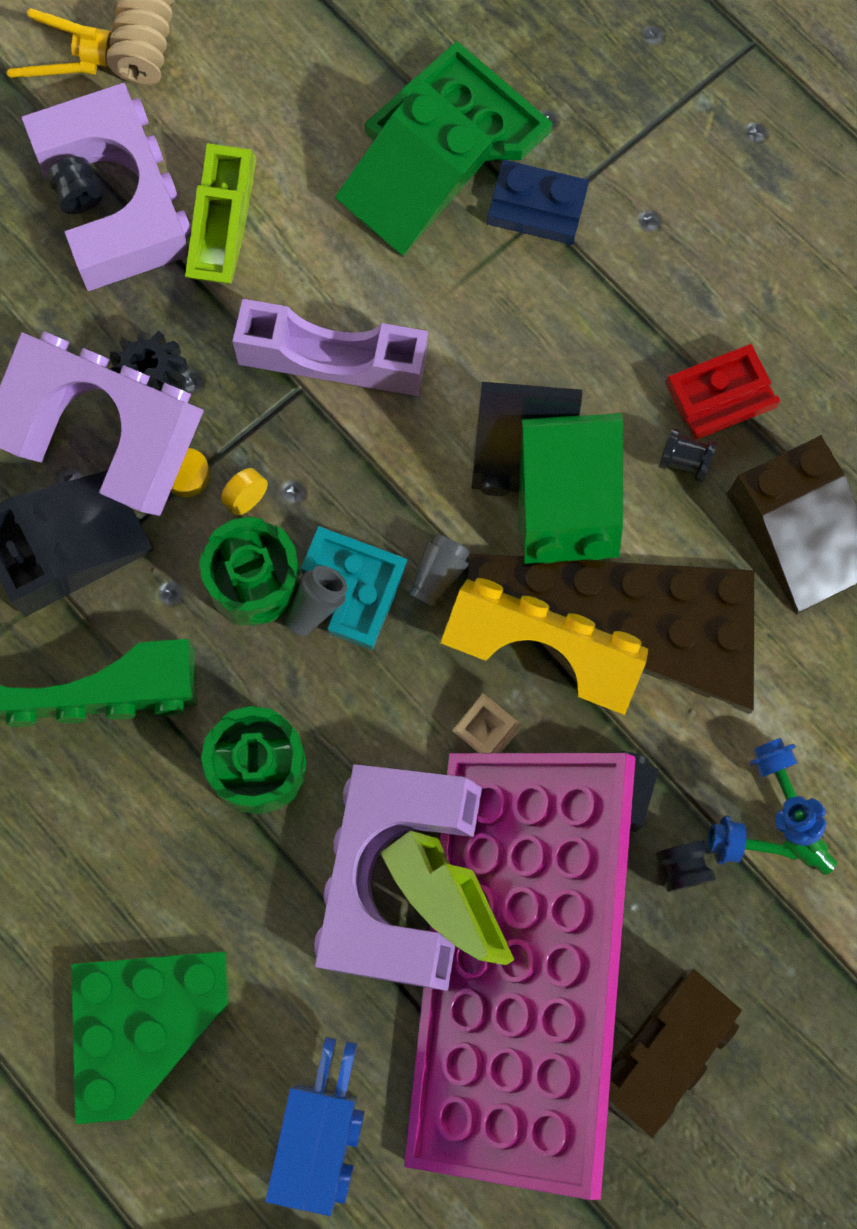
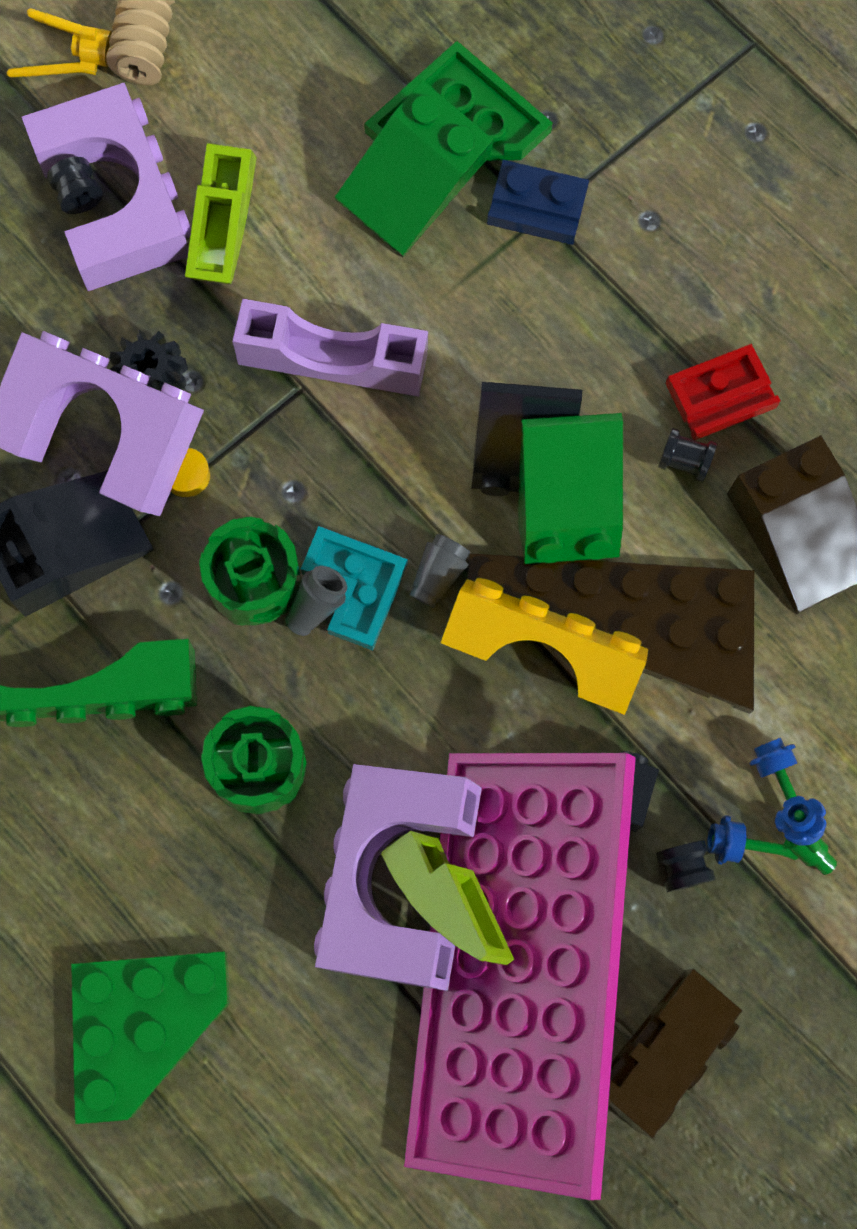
(244, 491): yellow tile -> none
(314, 1140): blue brick -> none
(487, 726): tan tile -> none

